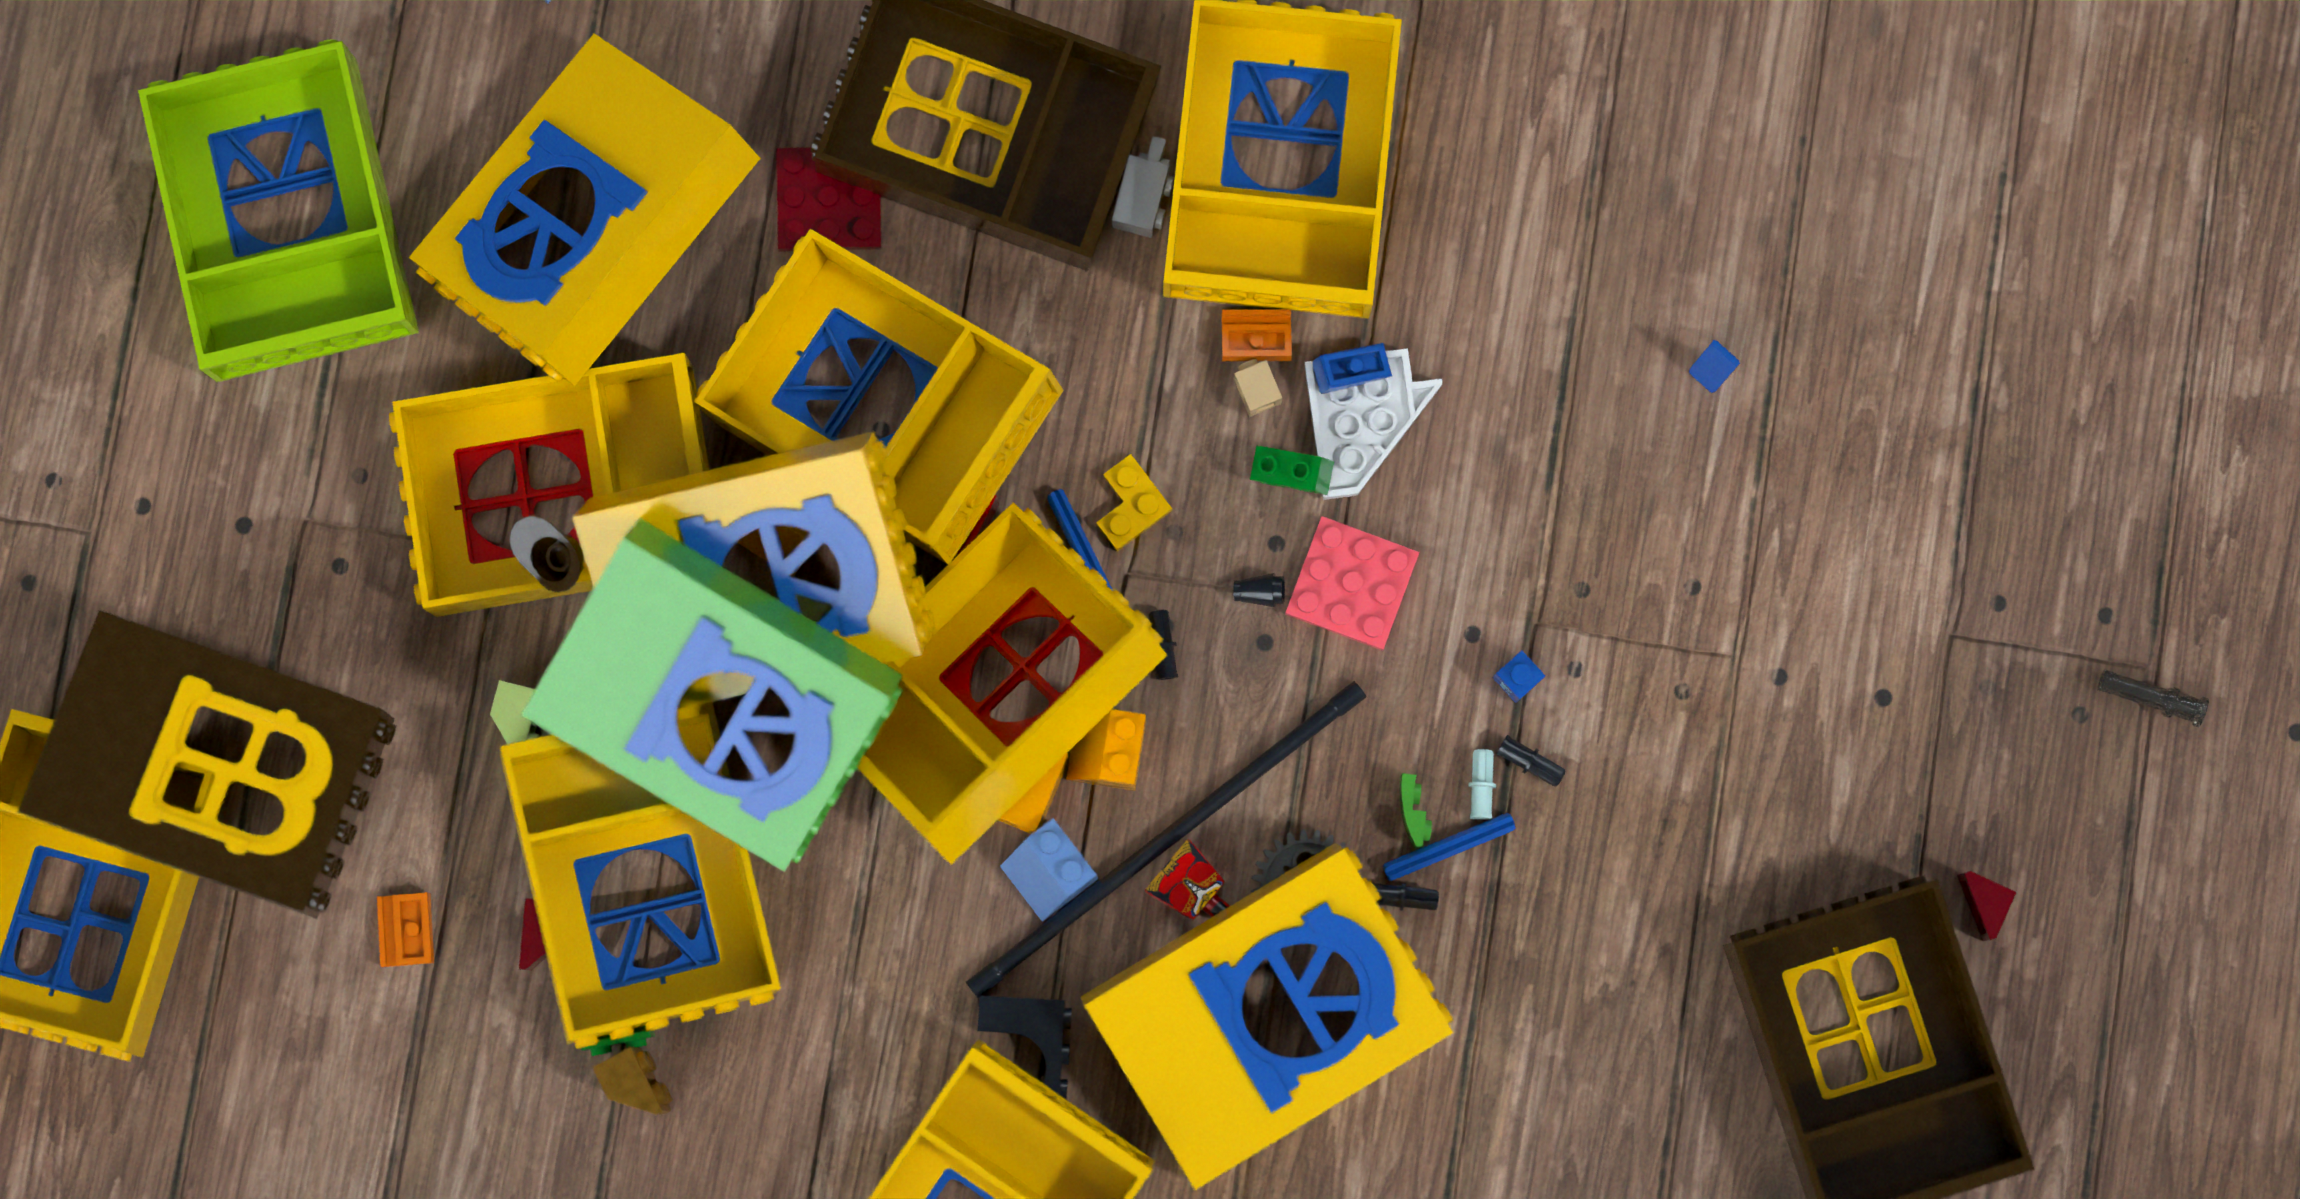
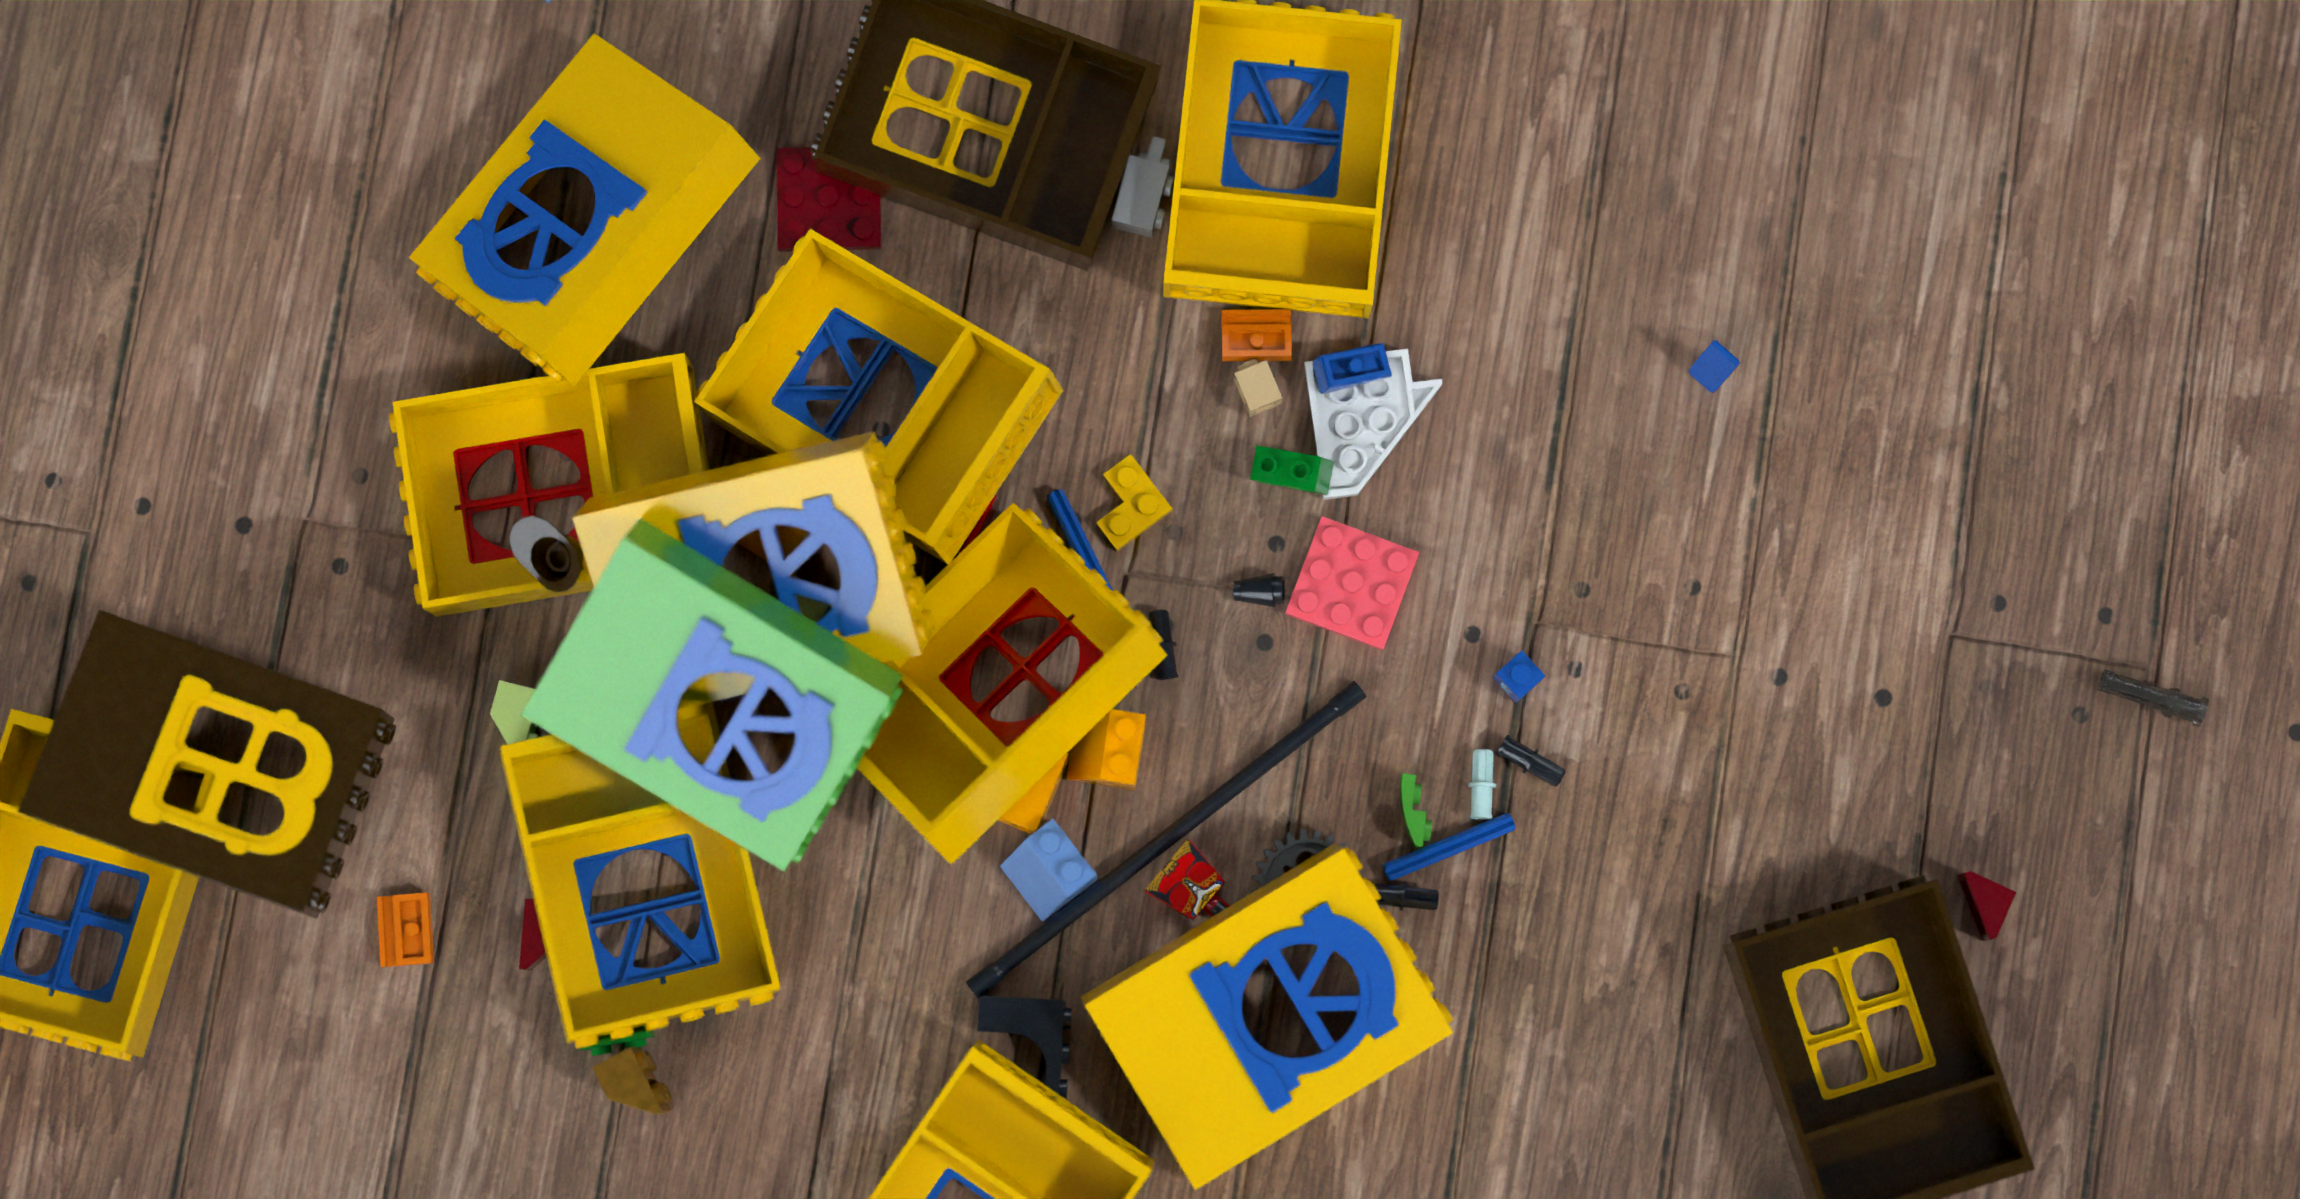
(293, 300): lime panel -> none

